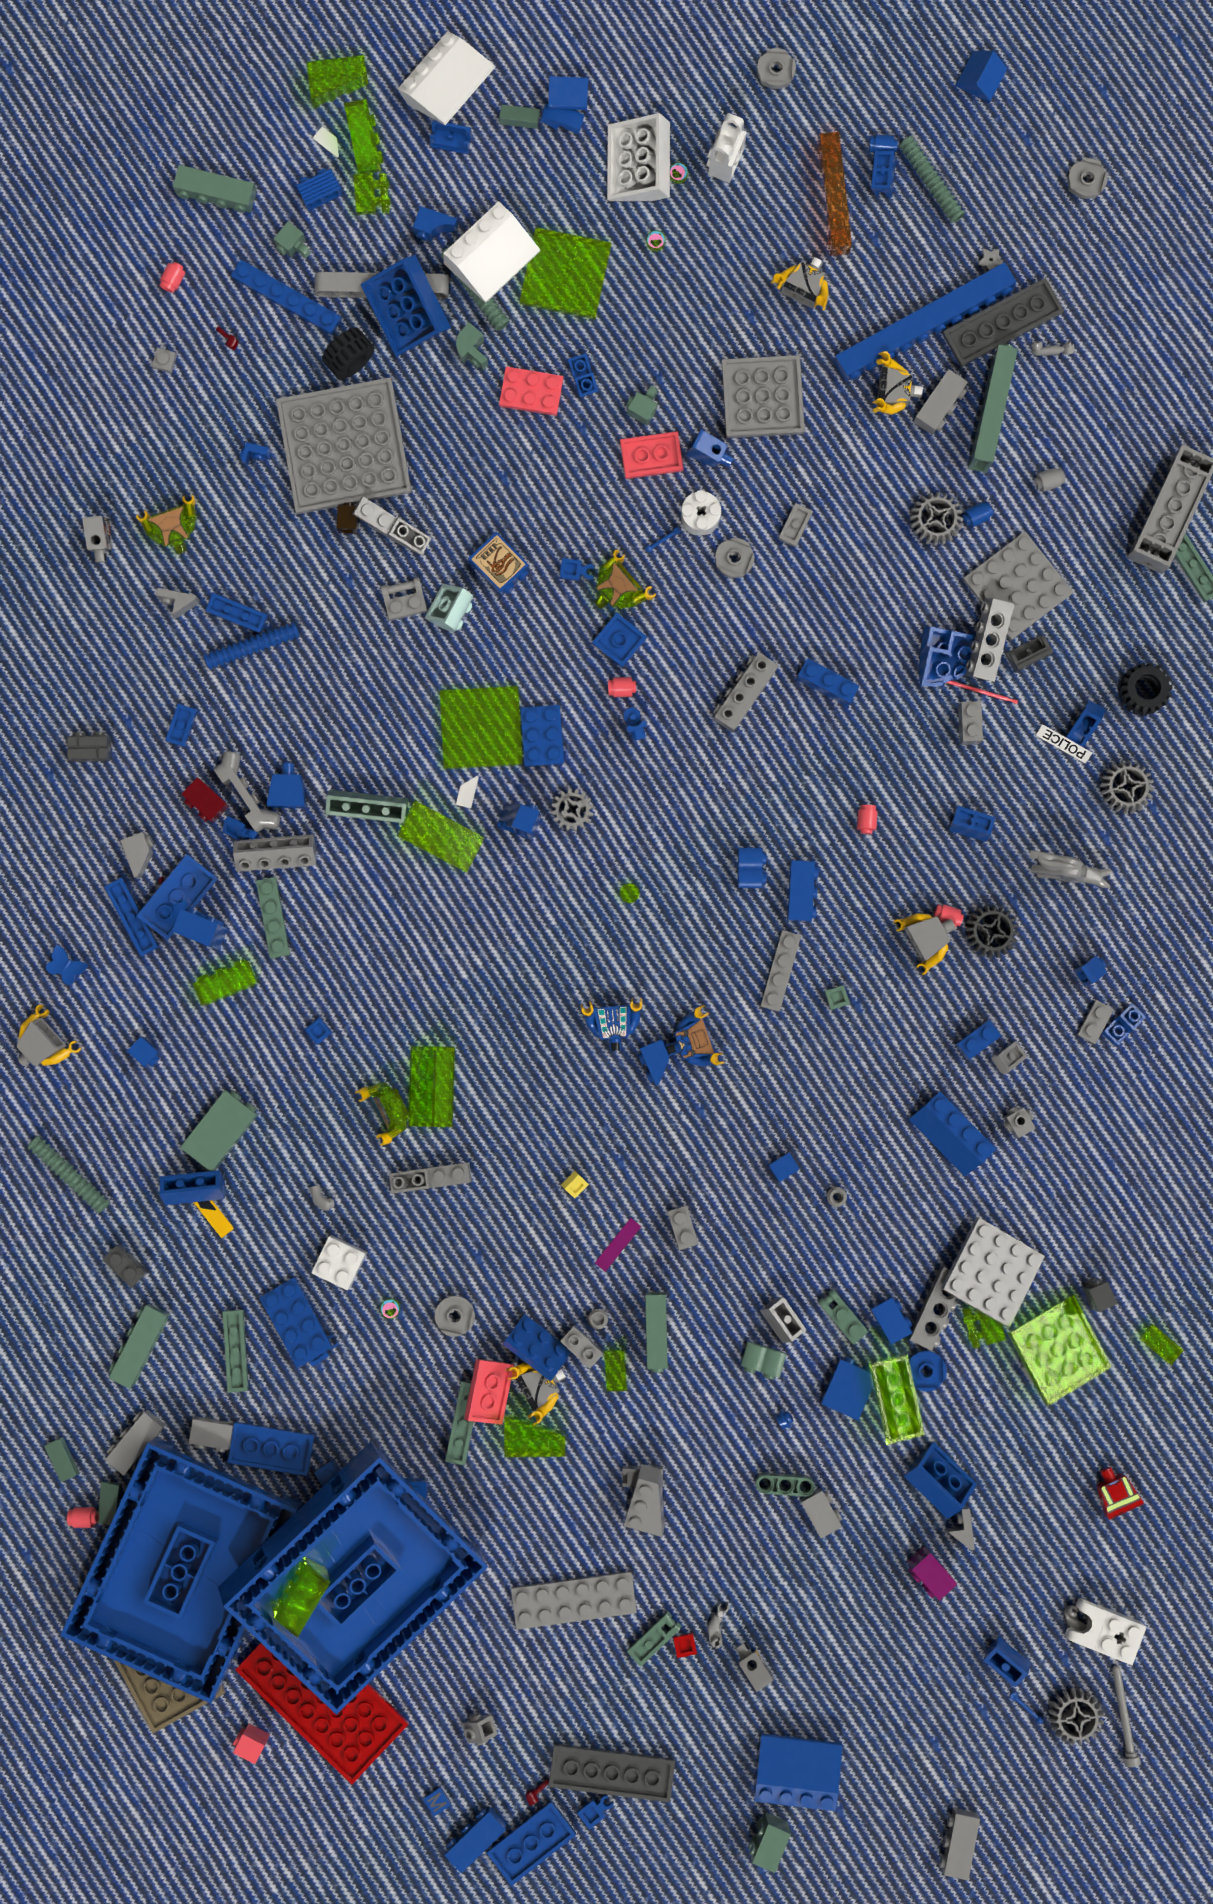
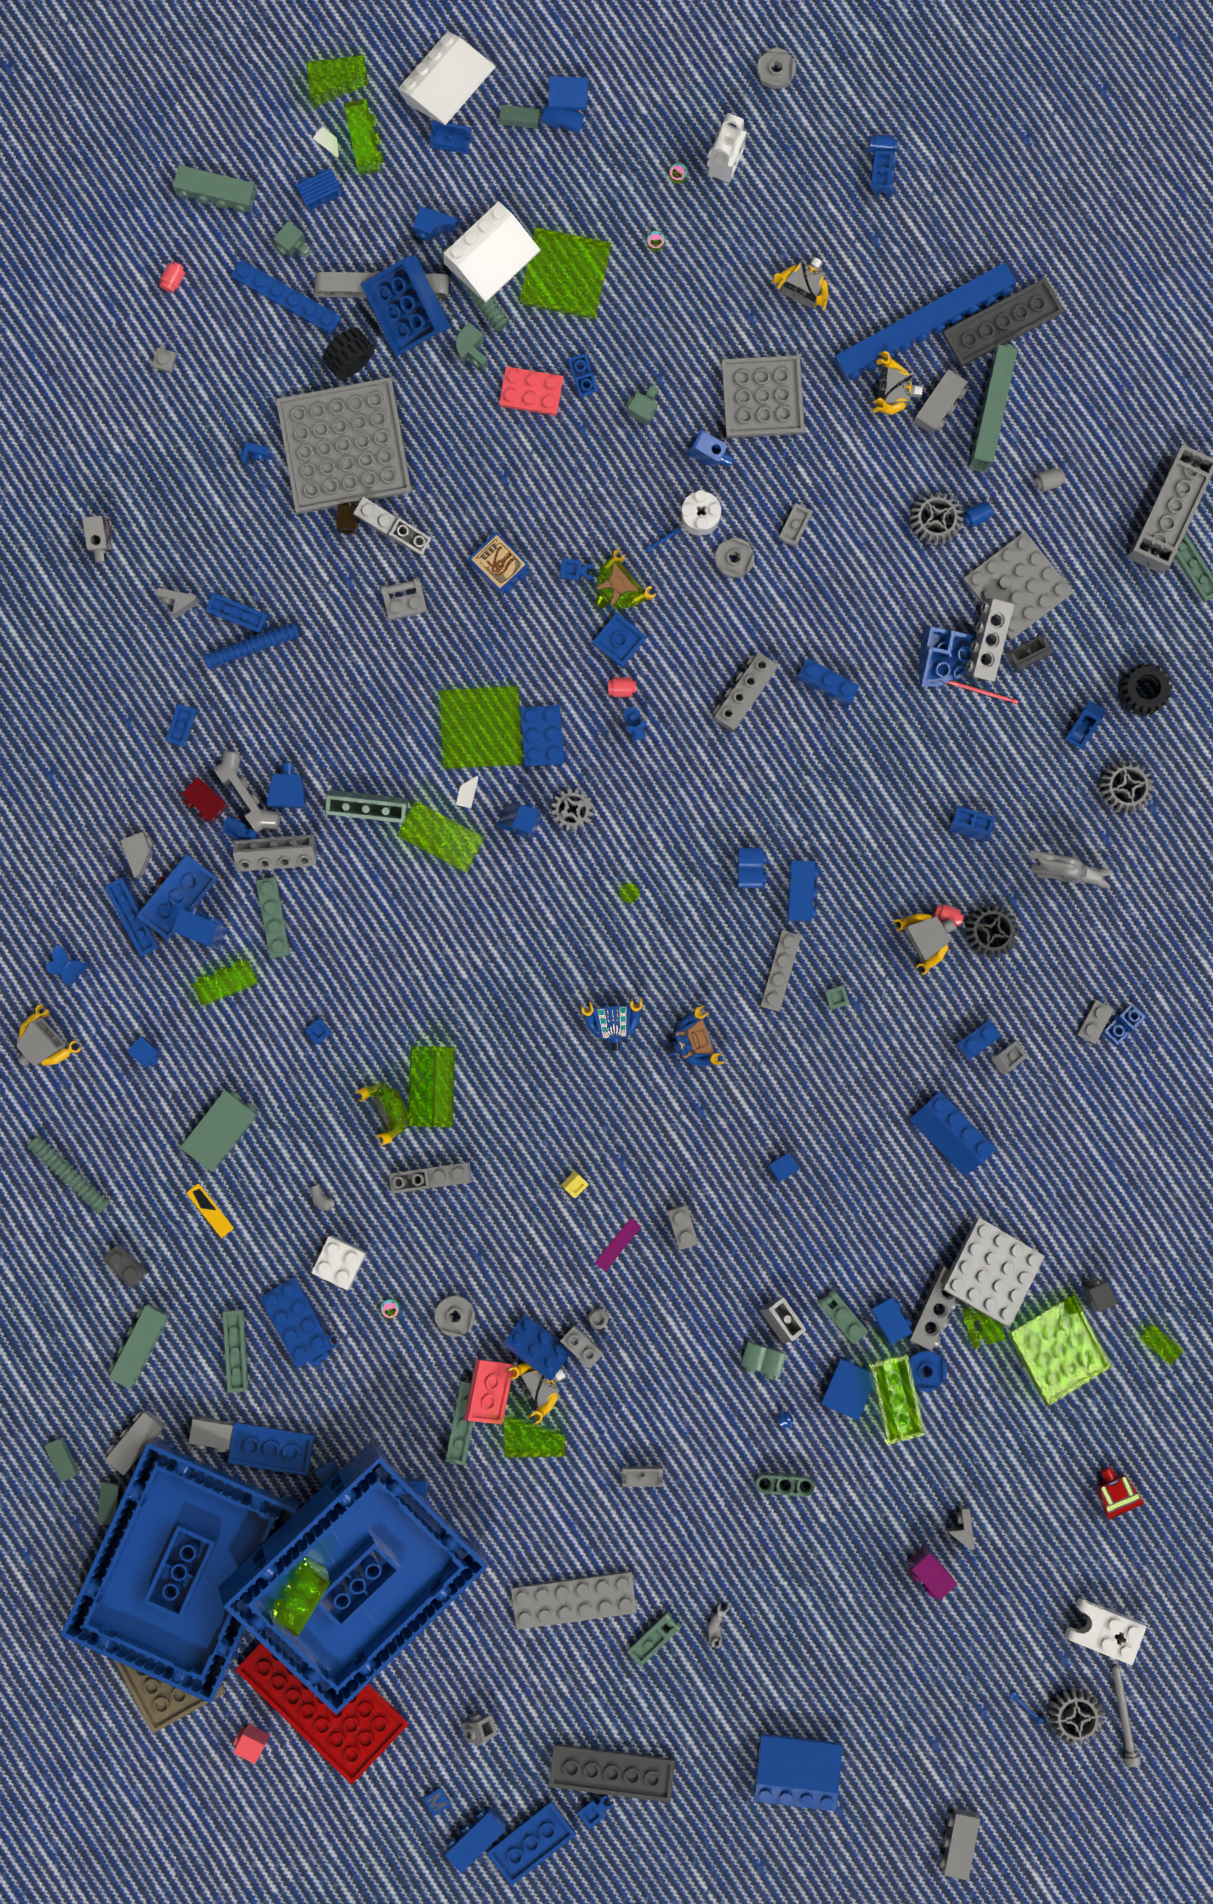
(82, 1517): coral brick -> none
(89, 748): dark grey brick -> none
(171, 525): torso -> none
(192, 1187): blue brick -> none
(231, 341): dark red hand -> none
(365, 194): clear neon green plate -> none
(449, 607): light aqua brick -> none
(531, 1795): dark red hand -> none
(615, 1370): clear neon green slope -> none
(639, 159): white slope -> none
(646, 1502): light grey wedge -> none
(651, 455): coral tile -> none
(656, 1060): blue slope -> none
(656, 1331): sand green brick -> none
(684, 1645): red tile -> none
(758, 1676): light grey torso -> none
(769, 1842): sand green brick -> none
(821, 1513): light grey brick -> none
(836, 200): clear orange arch -> none
(843, 1196): light grey plate -> none
(867, 819): coral brick -> none
(931, 179): sand green piece -> none
(940, 1480): blue slope -> none
(970, 723): light grey brick -> none
(982, 74): blue slope -> none
(987, 255): light grey plate -> none
(1007, 1661): blue brick -> none
(1025, 1125): light grey brick -> none
(1038, 350): light grey arm -> none
(1064, 743): white sticker -> none
(1071, 1618): light grey arm -> none
(1078, 185): light grey plate -> none
(1091, 970): blue slope -> none

